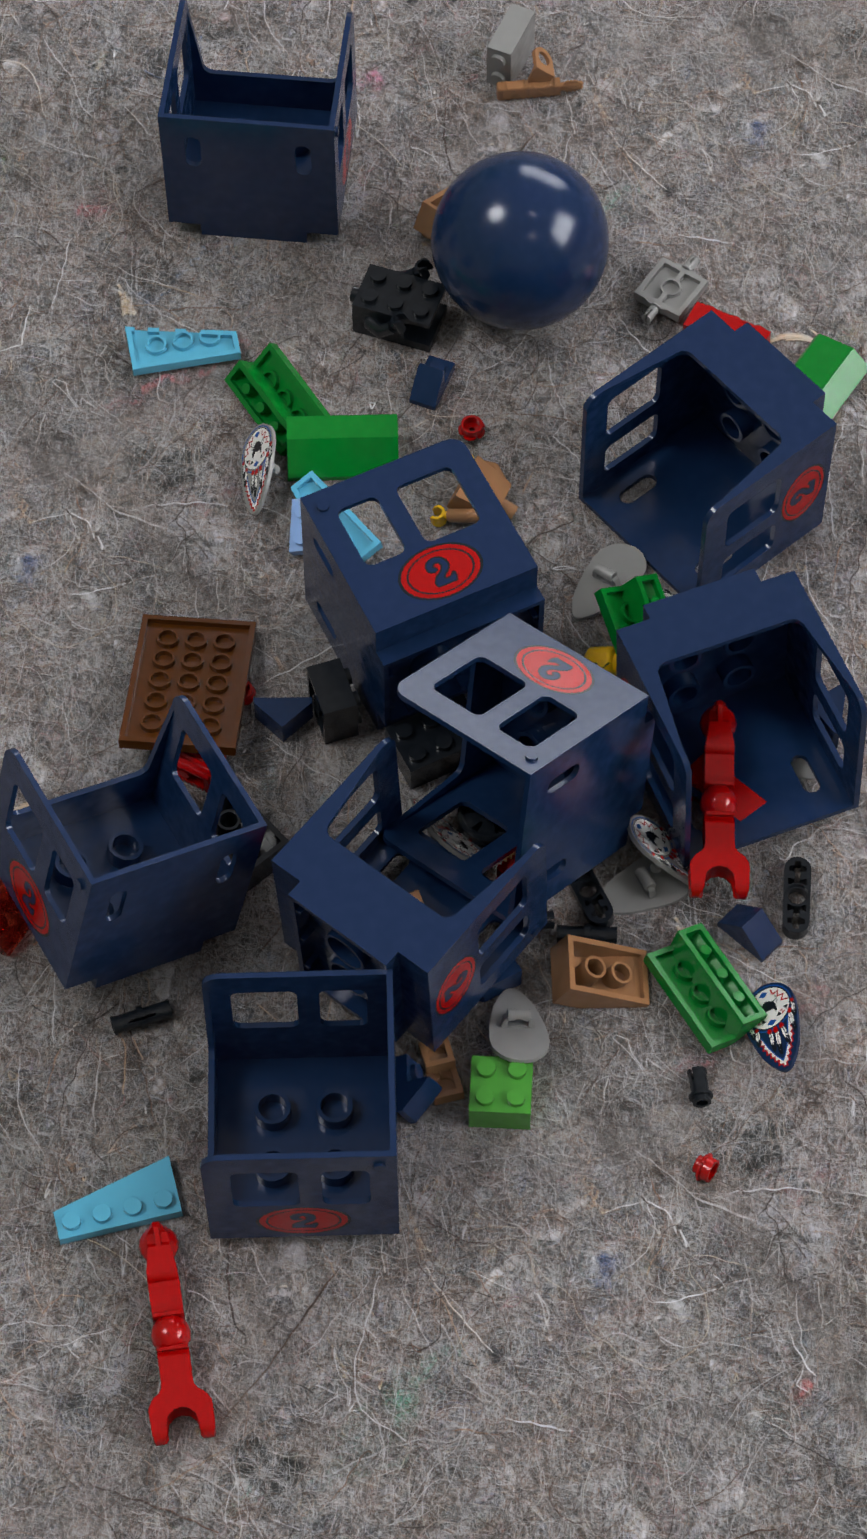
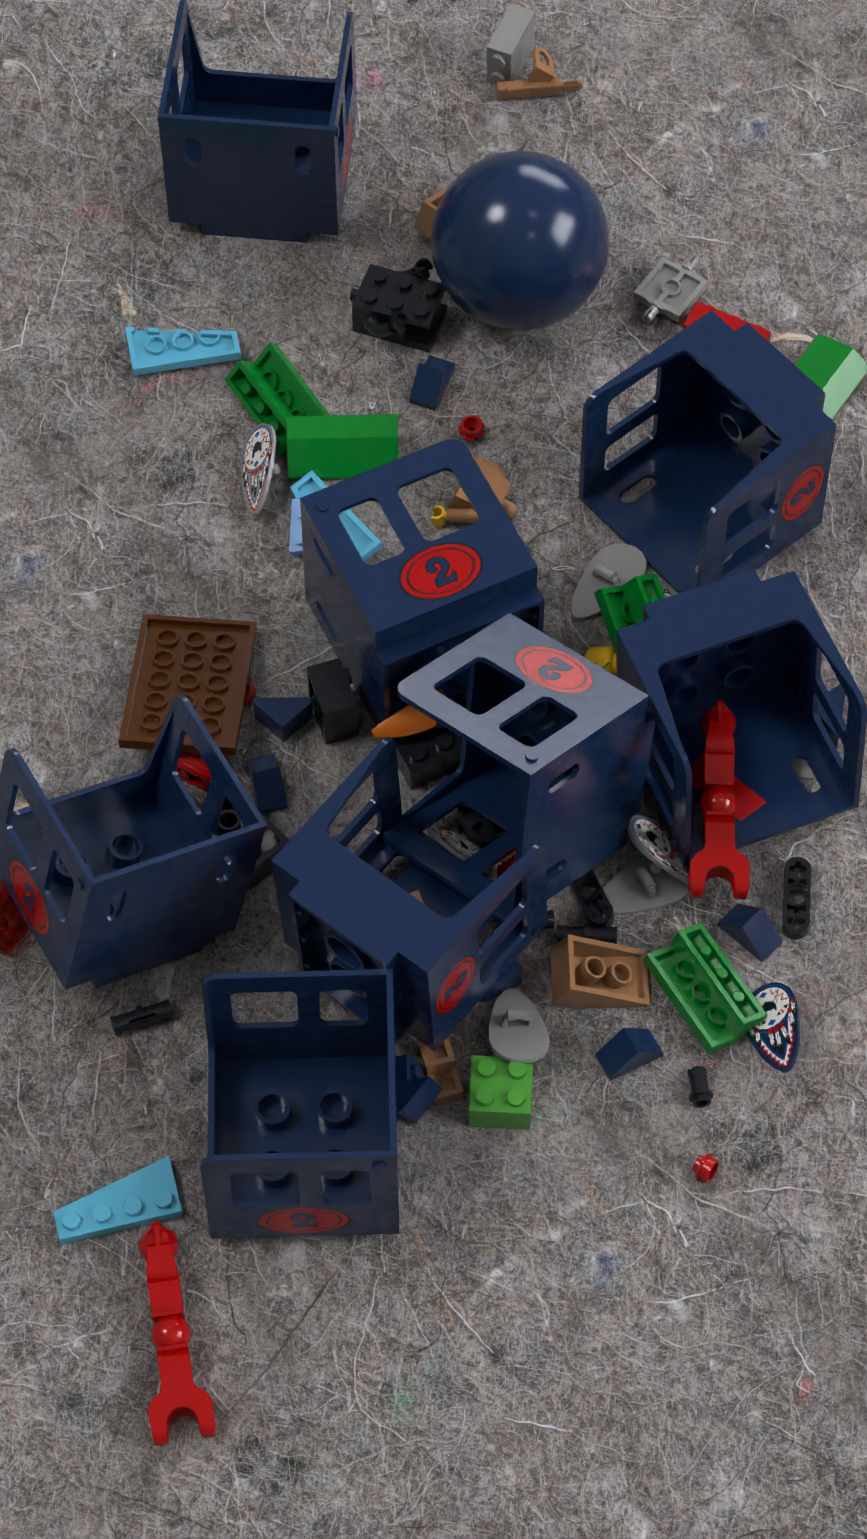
(267, 783): none -> dark blue slope
(405, 723): none -> orange piece
(628, 1051): none -> dark blue slope

